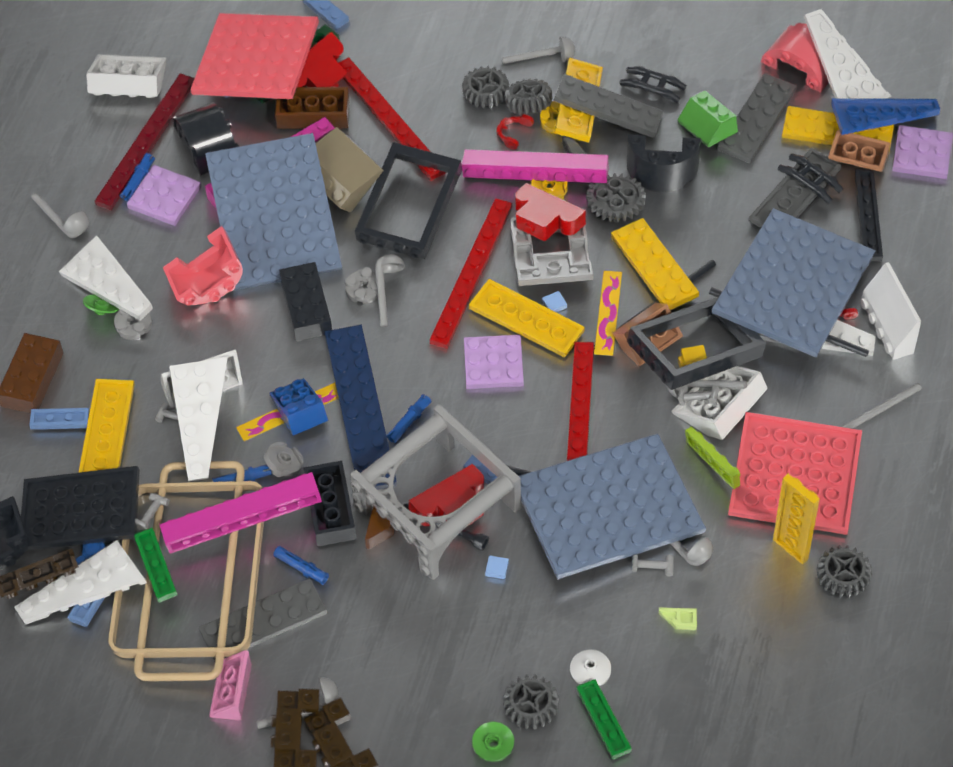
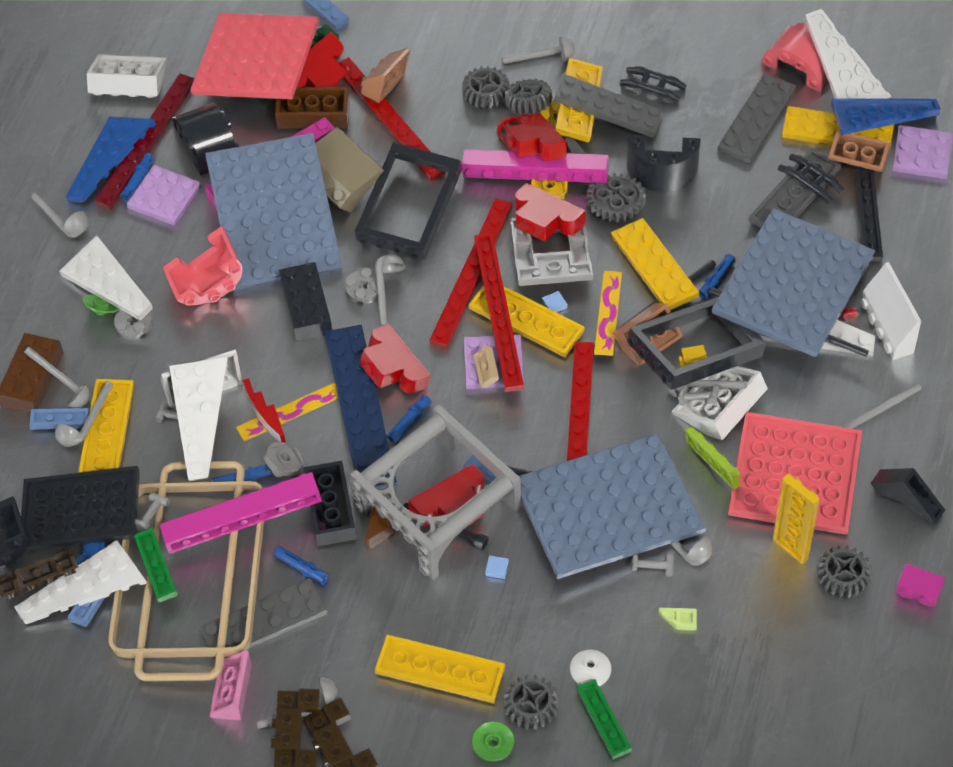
(68, 435): none -> light grey piece
(81, 395): none -> light grey piece
(109, 150): none -> blue wing
(266, 414): none -> red slope
(299, 406): blue slope -> none
(385, 75): none -> nougat slope
(391, 361): none -> brick
(440, 668): none -> yellow plate
(486, 367): none -> tan plate
(499, 312): none -> red plate
(536, 137): none -> red brick
(708, 119): bright green slope -> none
(716, 276): none -> blue pin
(909, 488): none -> black arch
(920, 585): none -> dark pink brick

